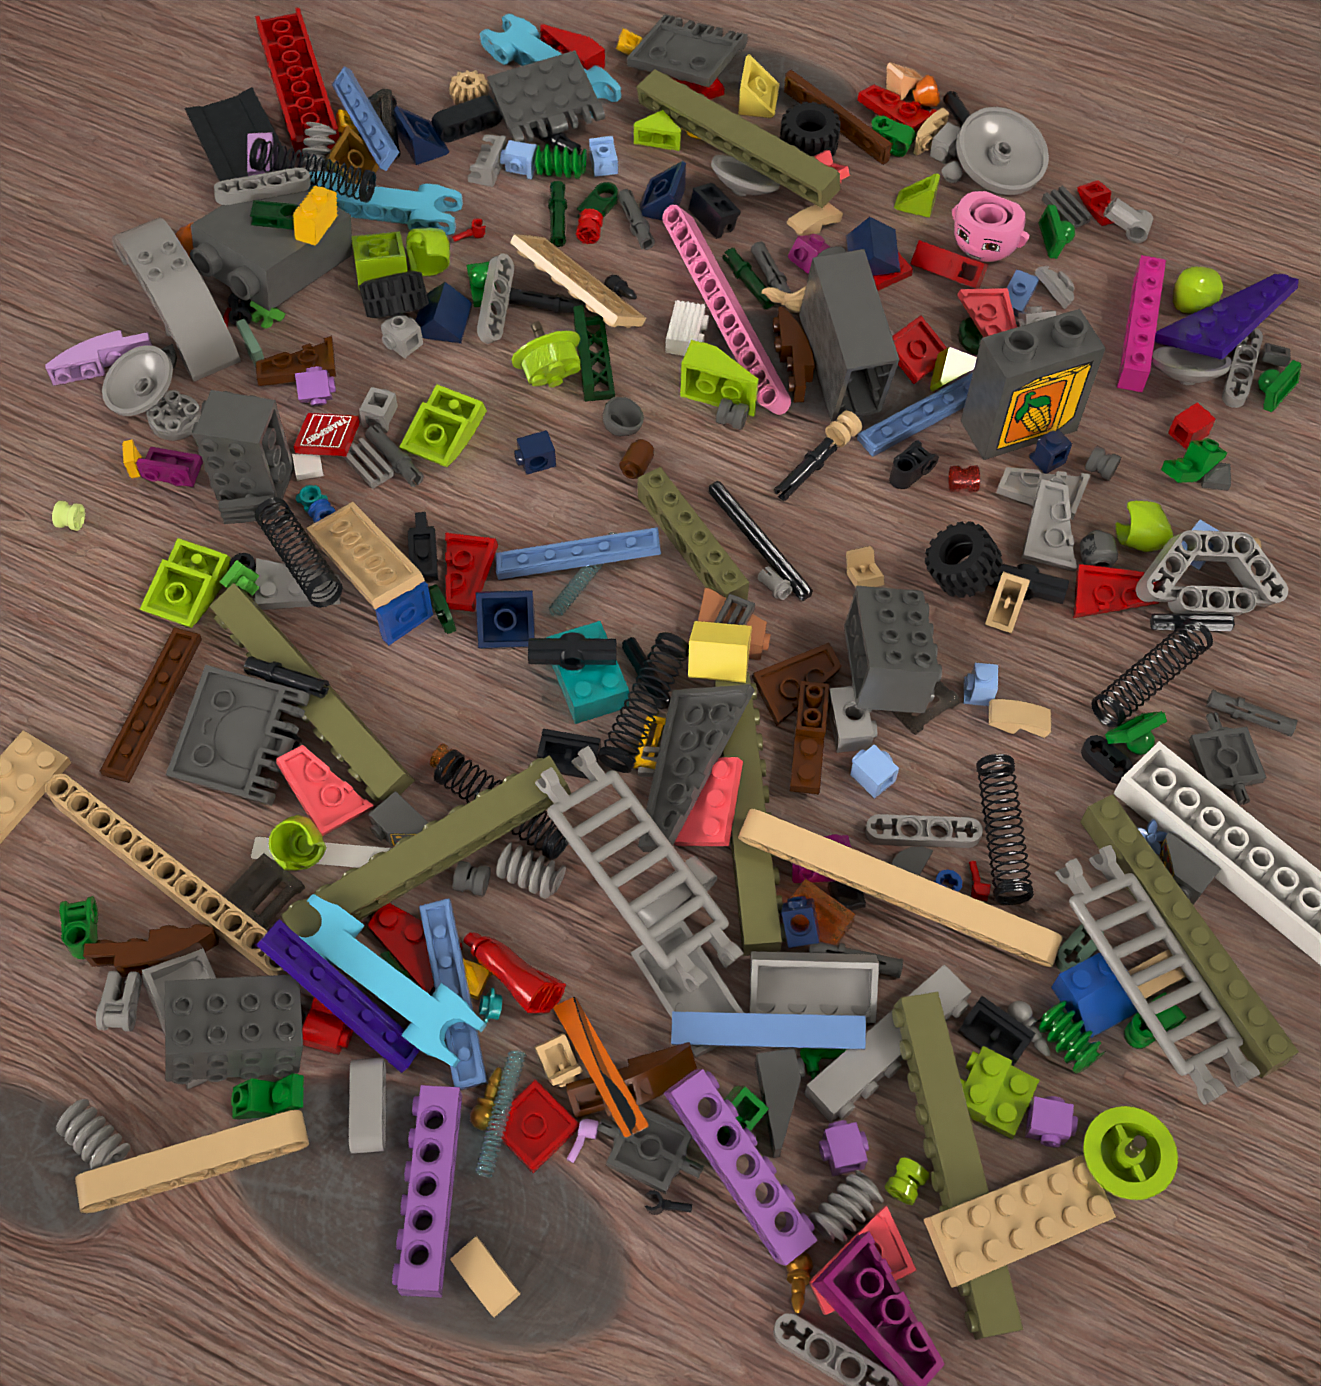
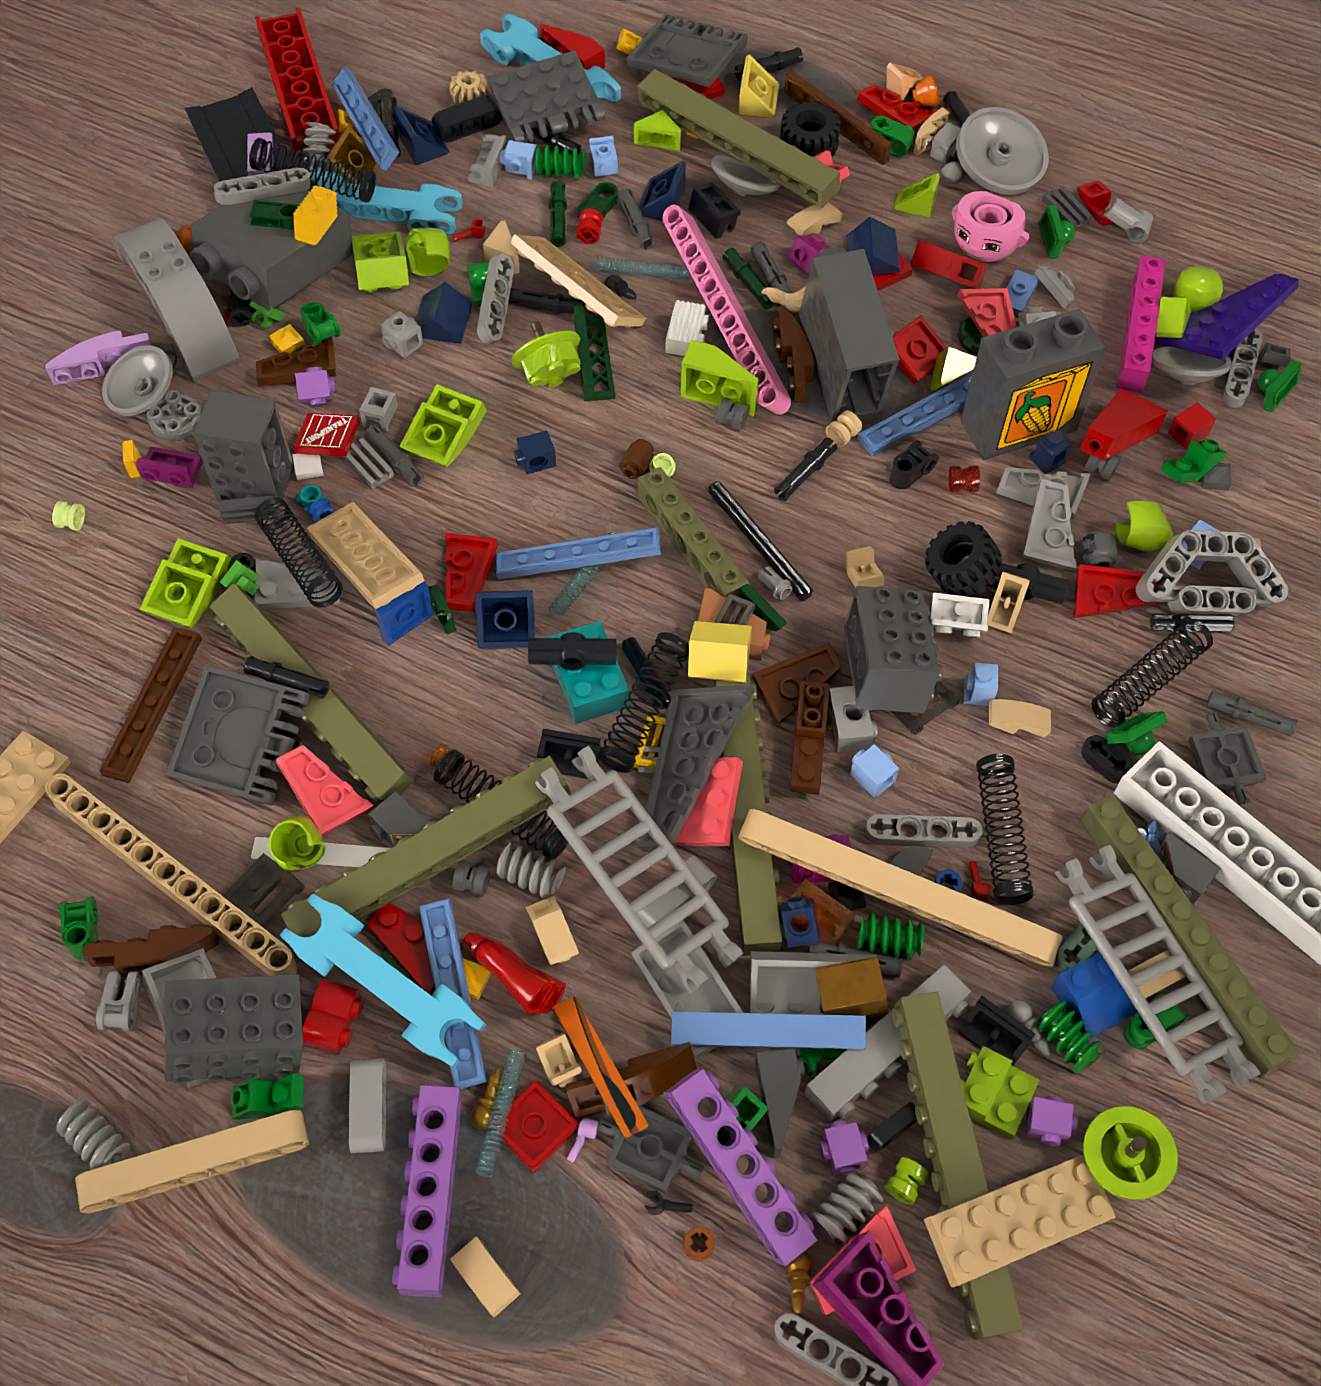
(251, 344): sand green tile -> none
(286, 339): none -> yellow tile
(319, 322): none -> green piece
(338, 995): dark purple plate -> none
(394, 294): black tyre -> none
(423, 547): black hinge -> none
(490, 1006): teal plate -> none
(499, 243): none -> tan slope
(552, 930): none -> tan slope
(622, 416): dark grey piece -> none
(654, 271): none -> clear light blue piece
(665, 462): none -> yellowish green plate
(688, 1243): none -> dark orange bush
(763, 608): none -> dark green tile
(776, 61): none -> black pin
(853, 989): none -> pearl gold slope
(891, 935): none -> green piece
(892, 1127): none -> black beam
(959, 613): none -> white bracket
(1122, 425): none -> red slope
(1173, 317): none -> lime slope

